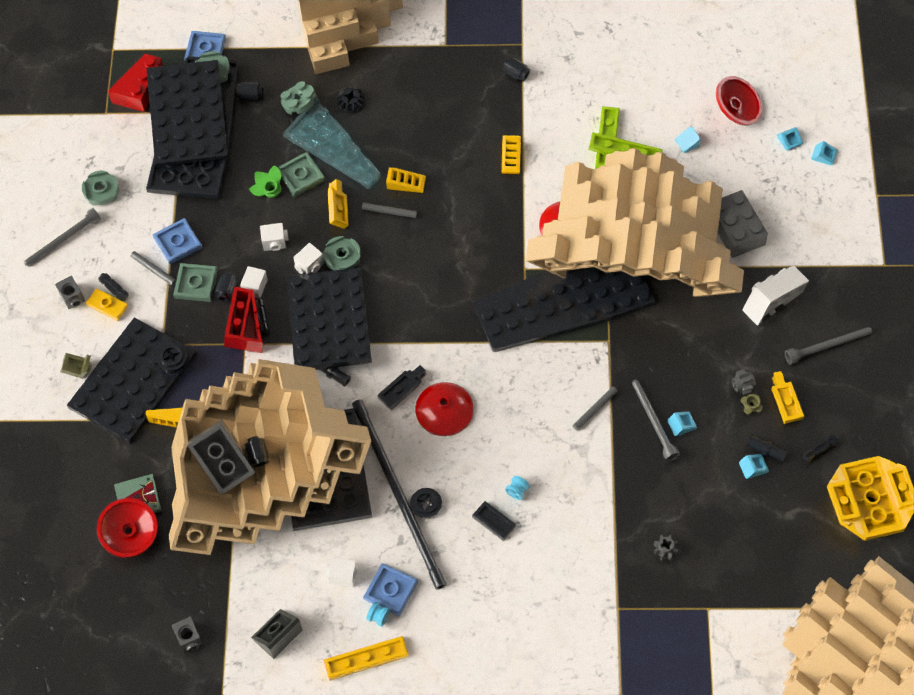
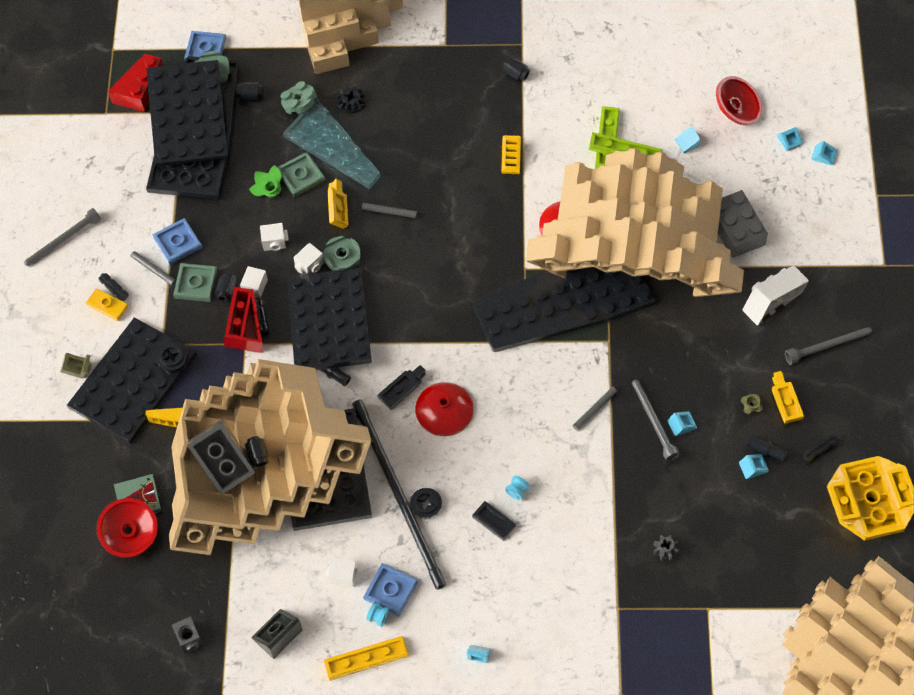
(69, 286): dark grey brick -> none
(104, 196): sand green plate -> none
(404, 186): yellow slope -> none
(478, 653): none -> medium azure slope
(743, 382): dark grey gear -> none

